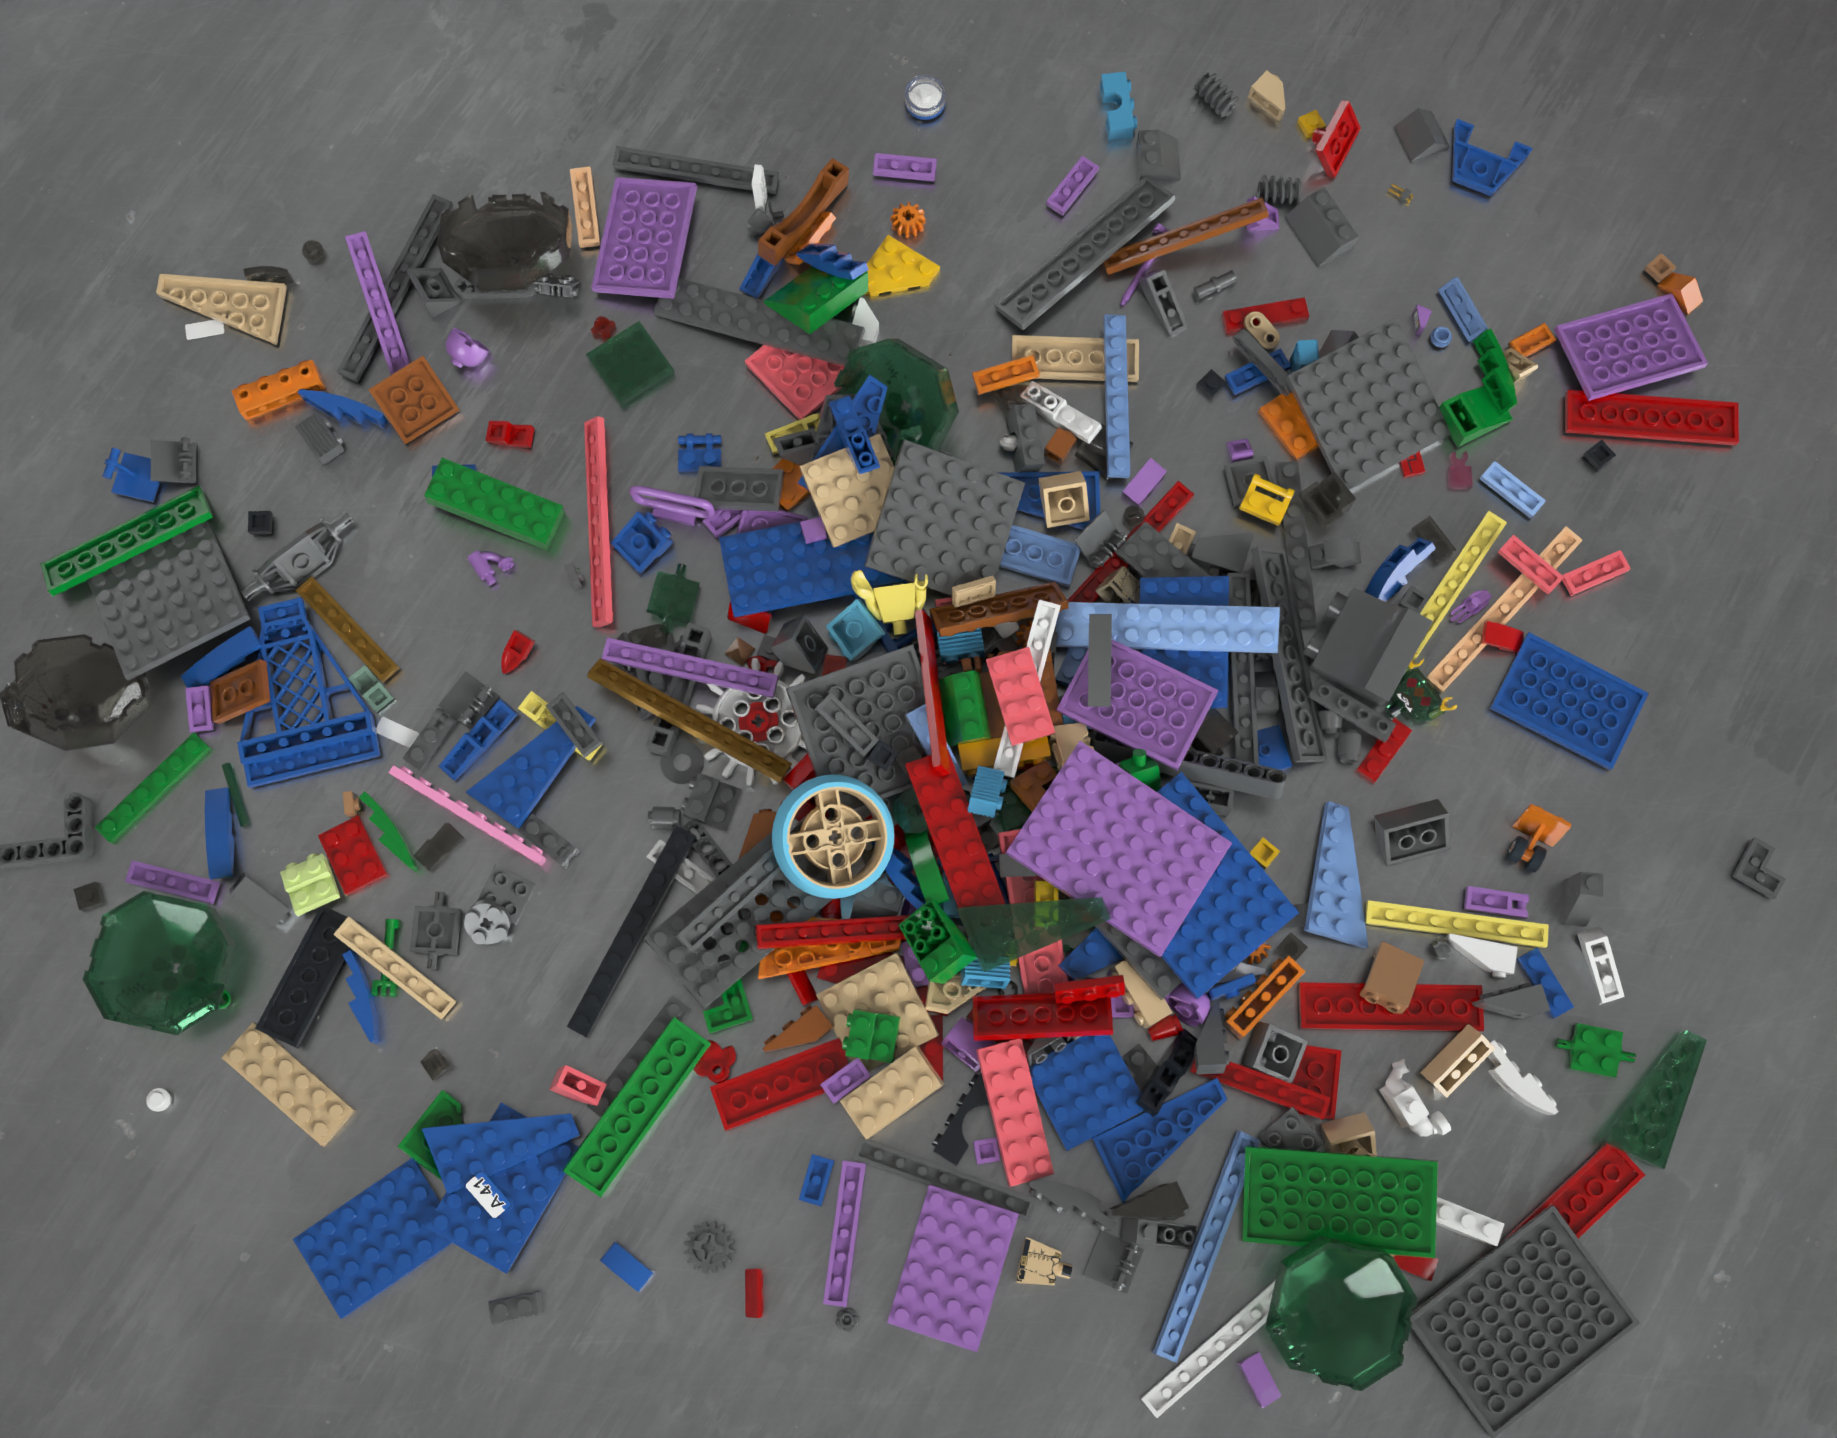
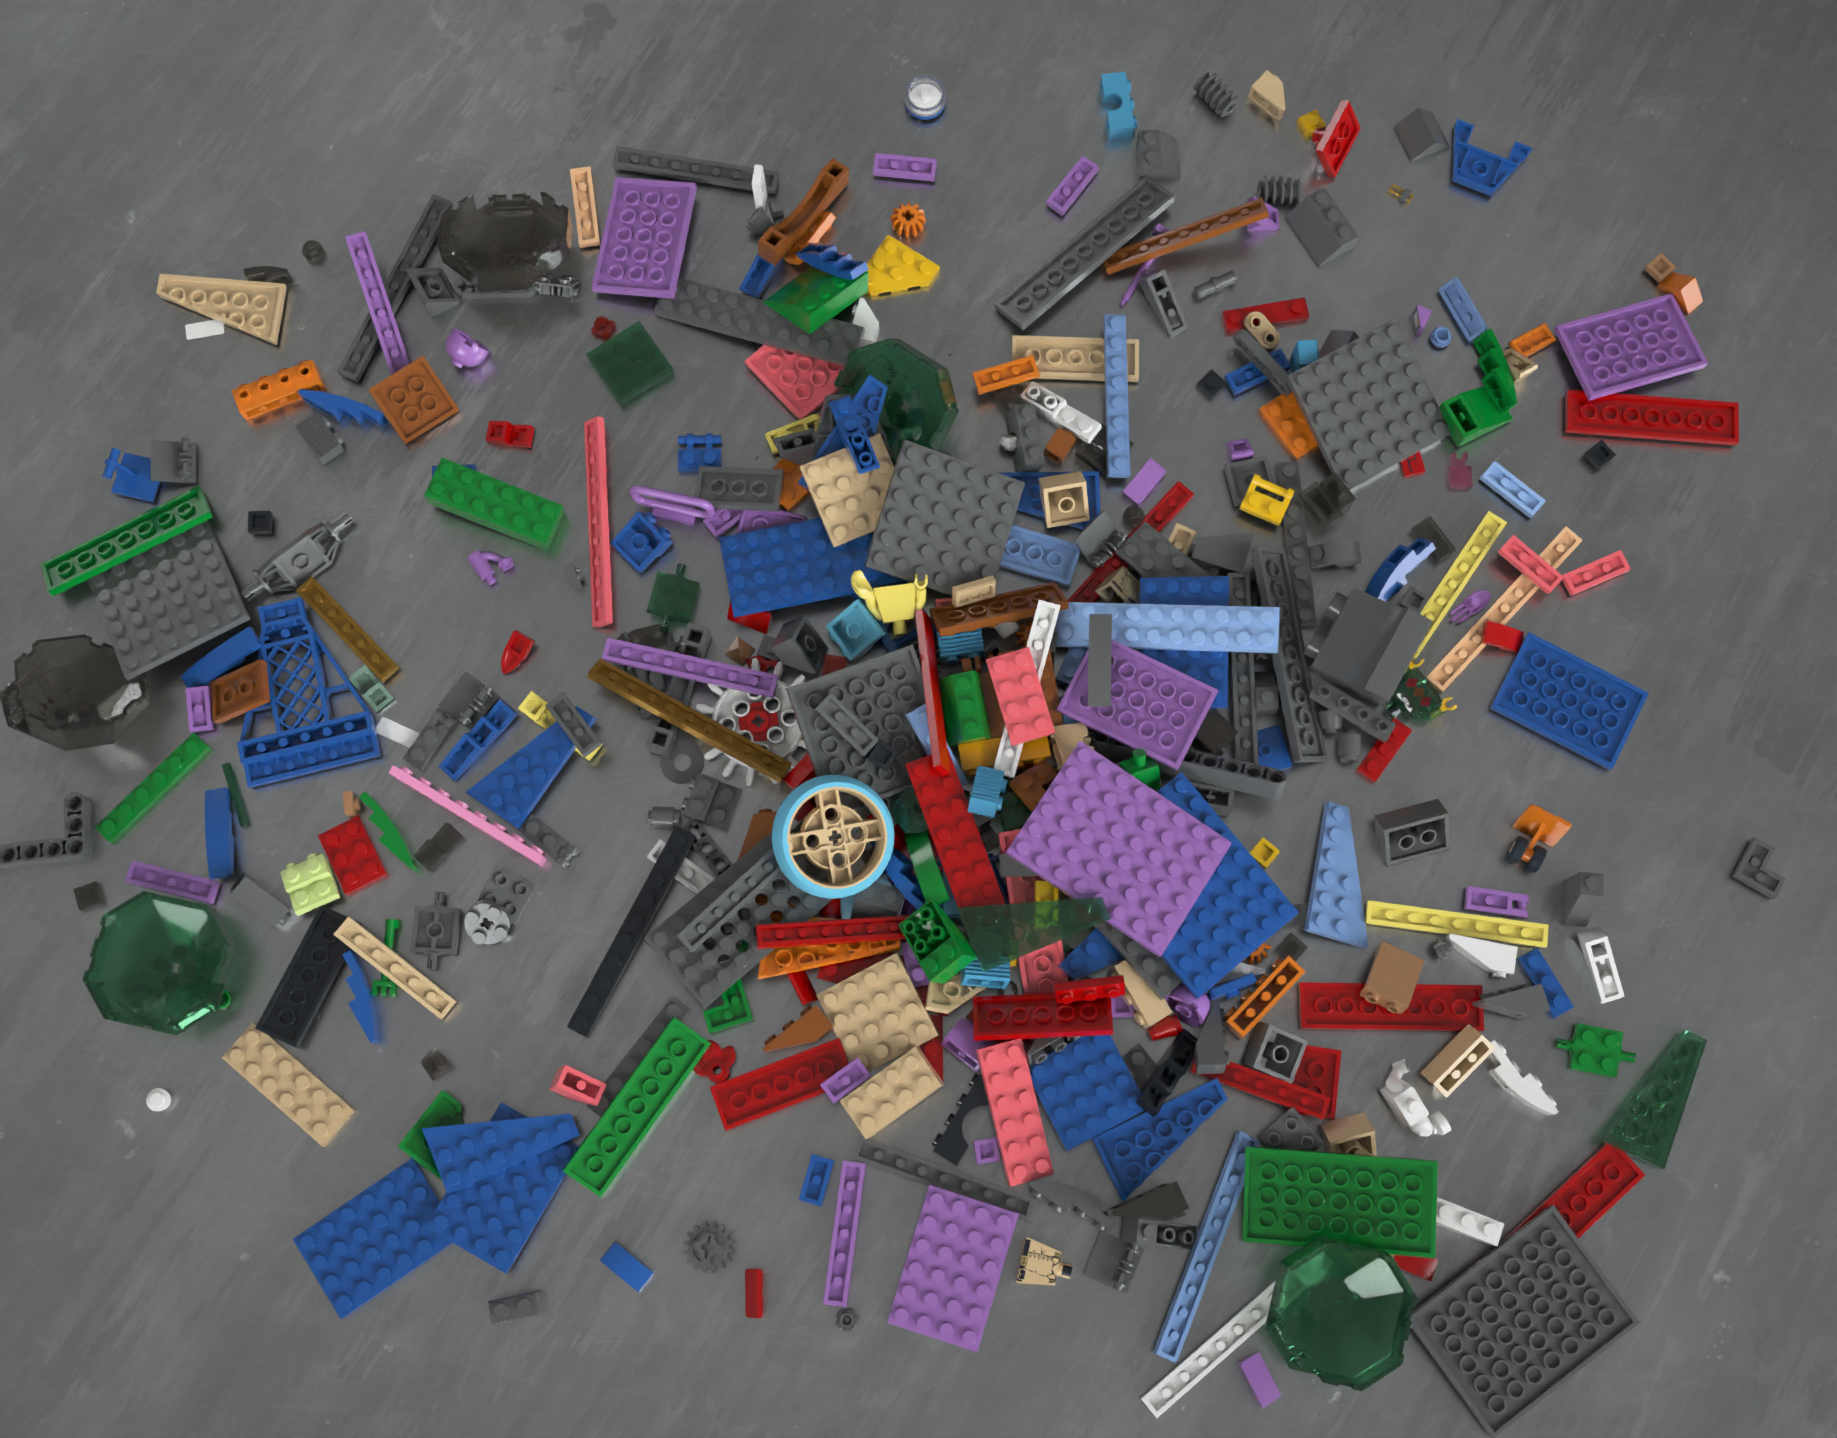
(487, 1194): sticker -> none
(813, 530): medium lavender tile -> none
(871, 1035): green plate -> none

